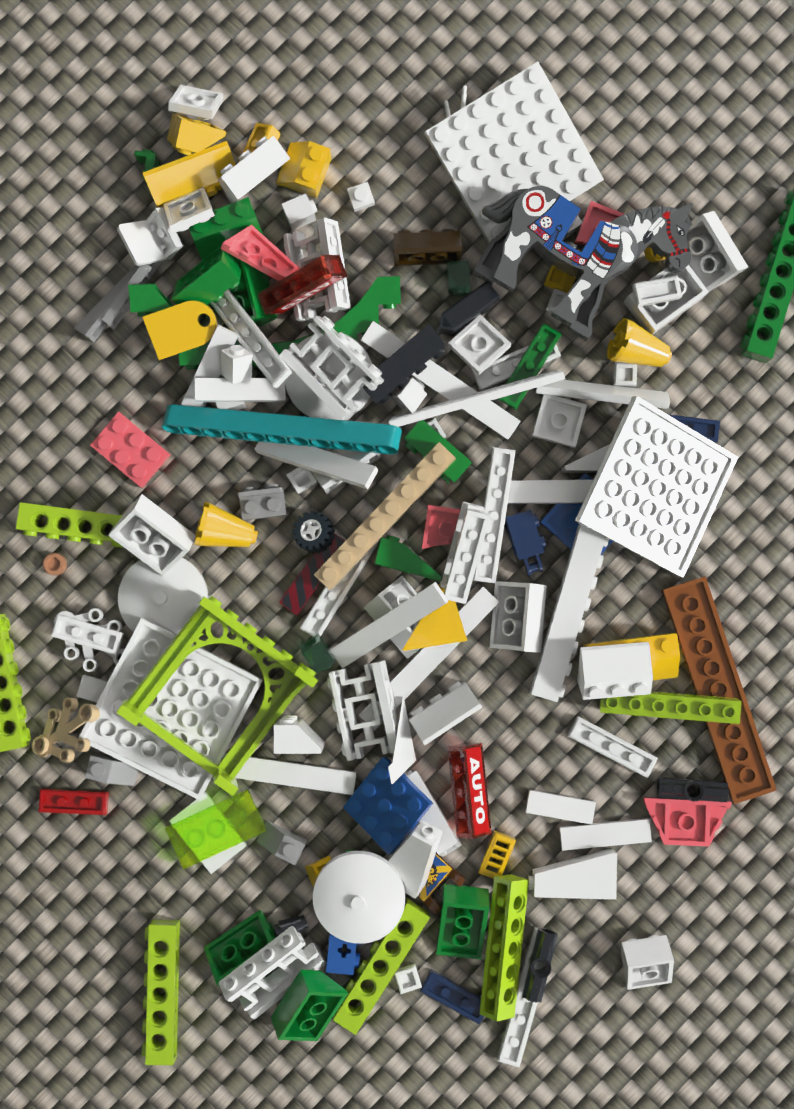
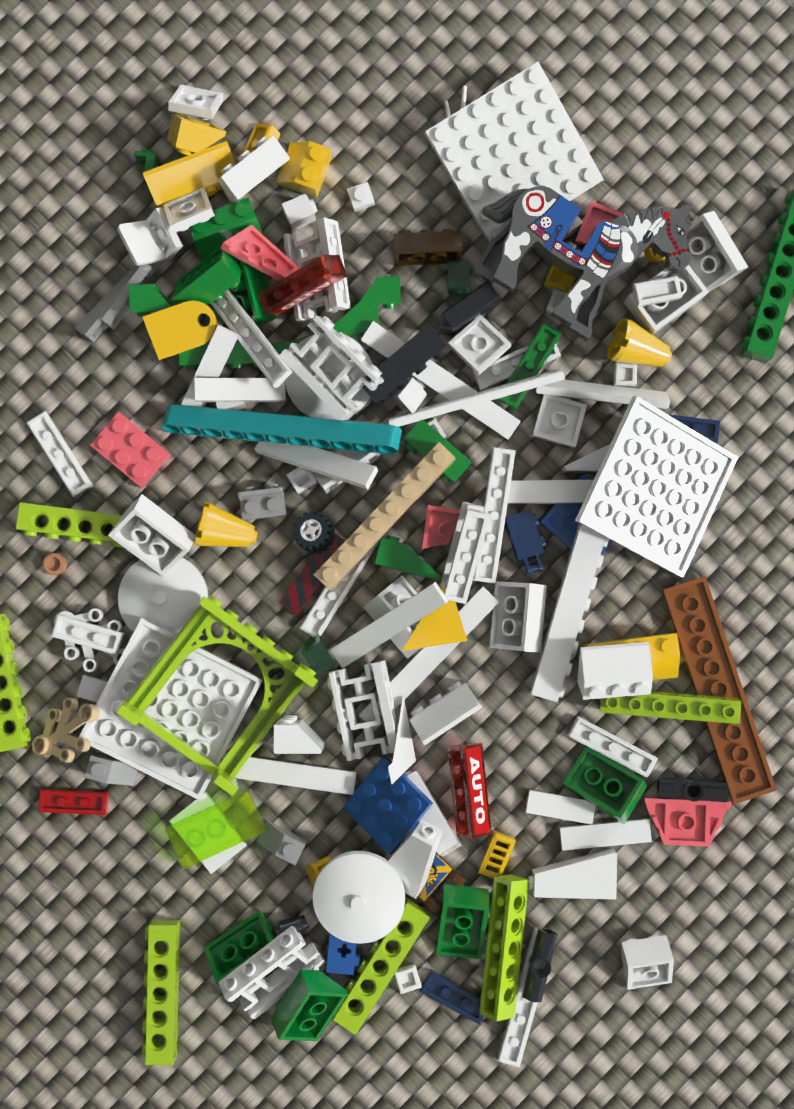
(59, 454): none -> white tile
(236, 364): white brick -> none
(605, 784): none -> green slope

